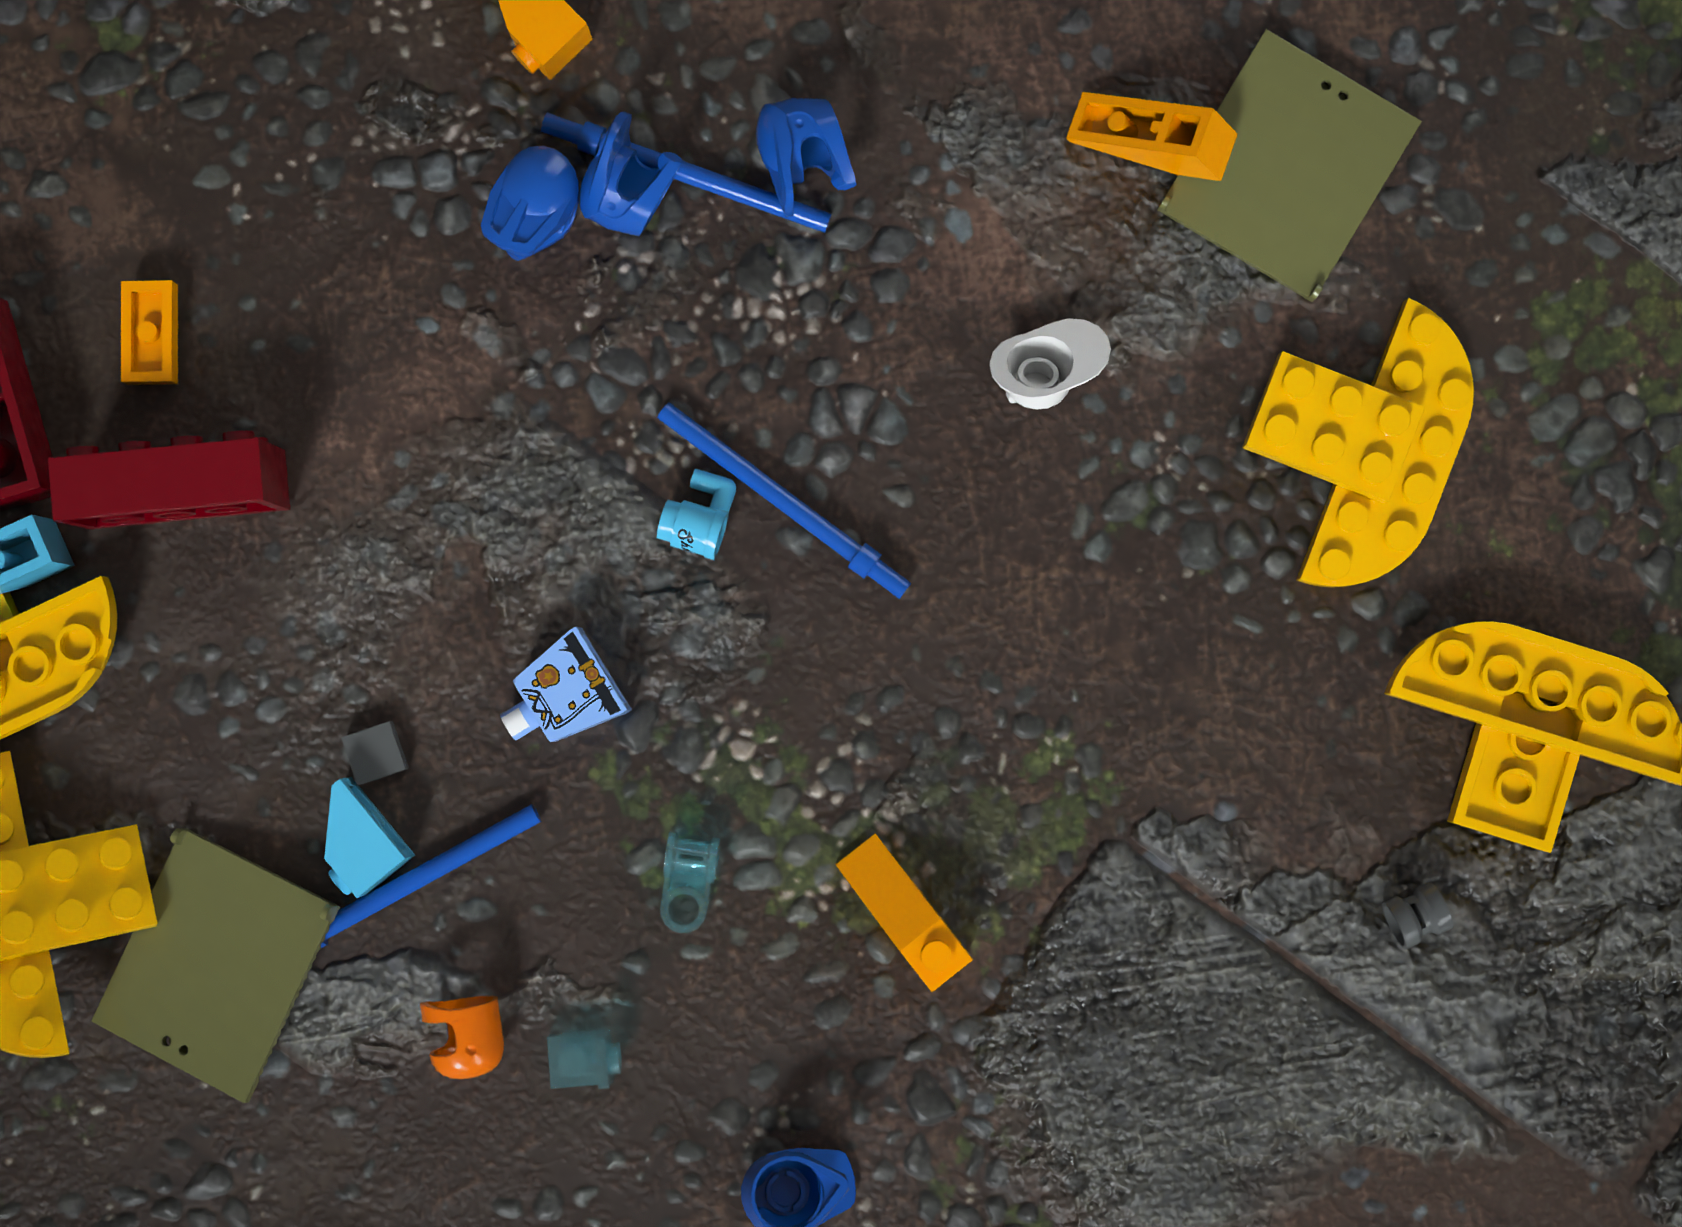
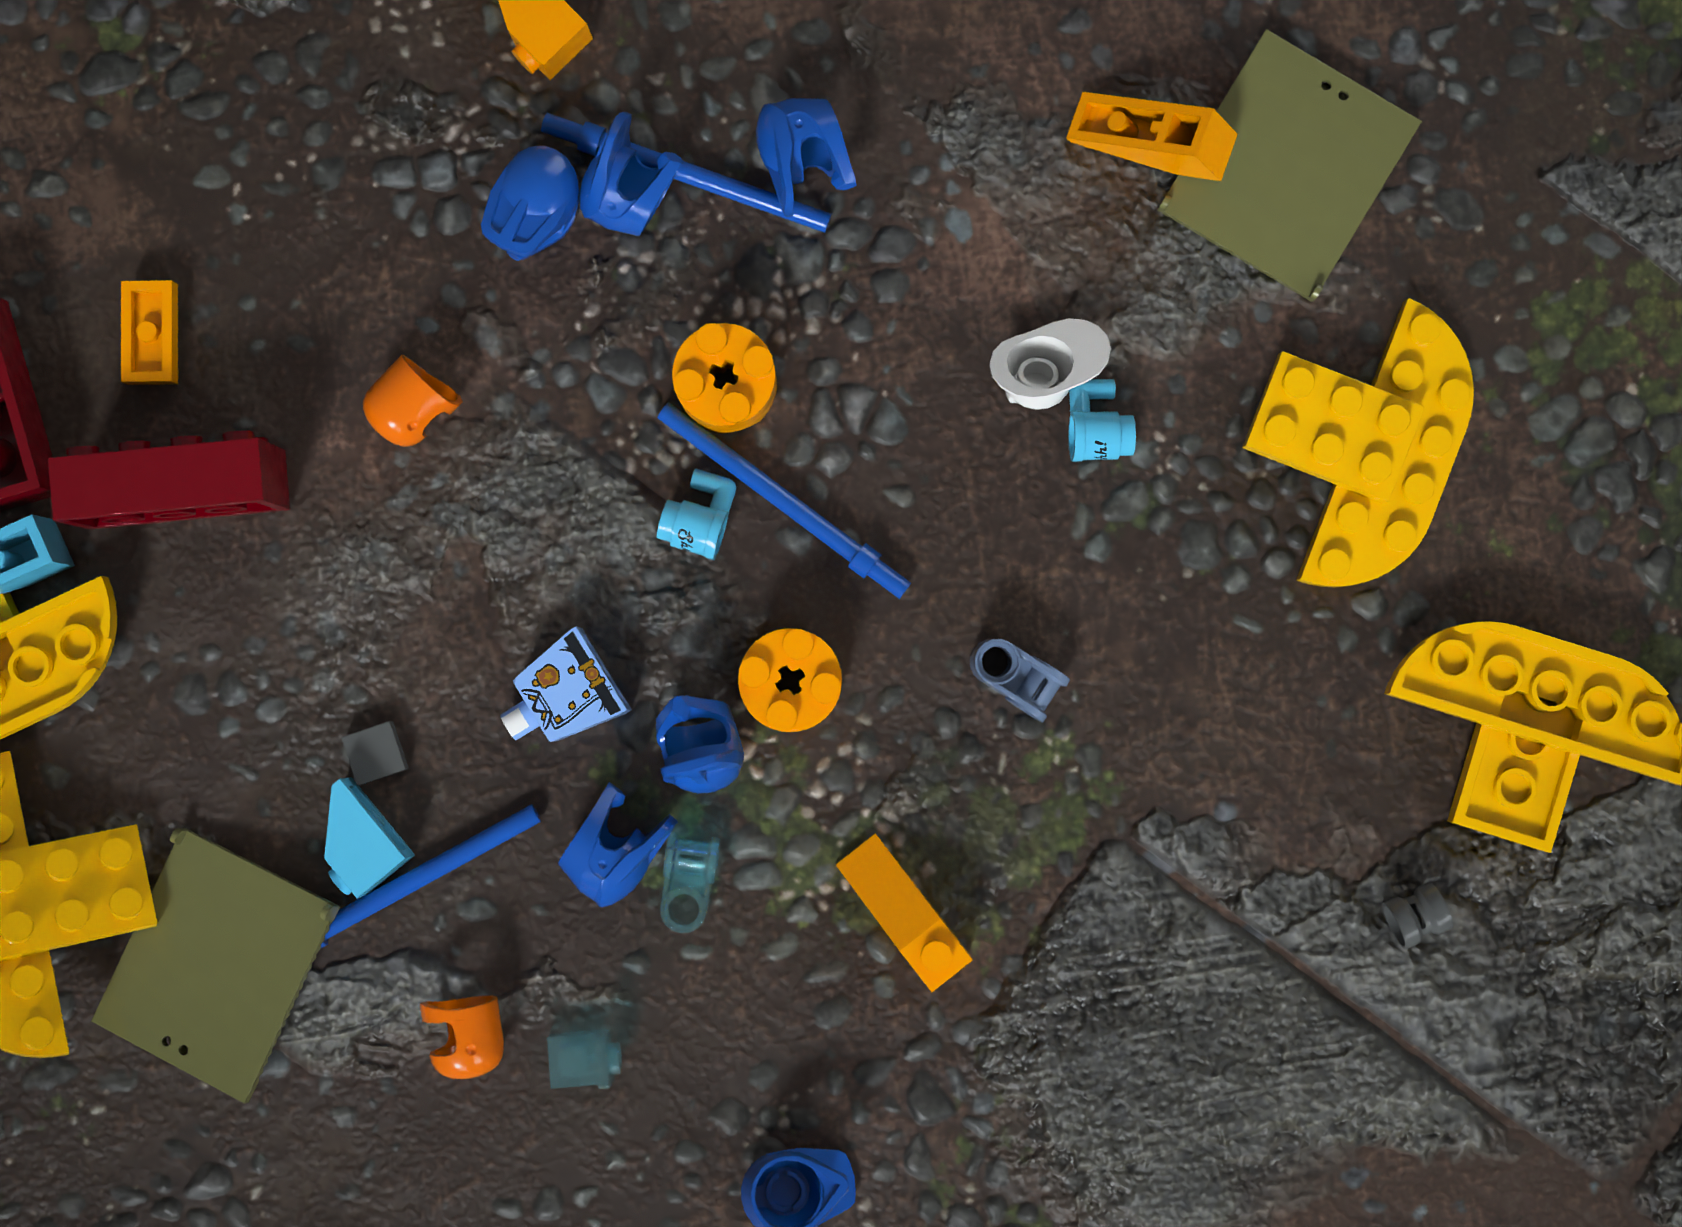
(406, 402): none -> orange helmet
(608, 865): none -> blue helmet
(700, 755): none -> blue helmet
(715, 350): none -> light orange brick
(761, 673): none -> light orange brick
(1020, 678): none -> sand blue piece
(1098, 433): none -> medium azure piece

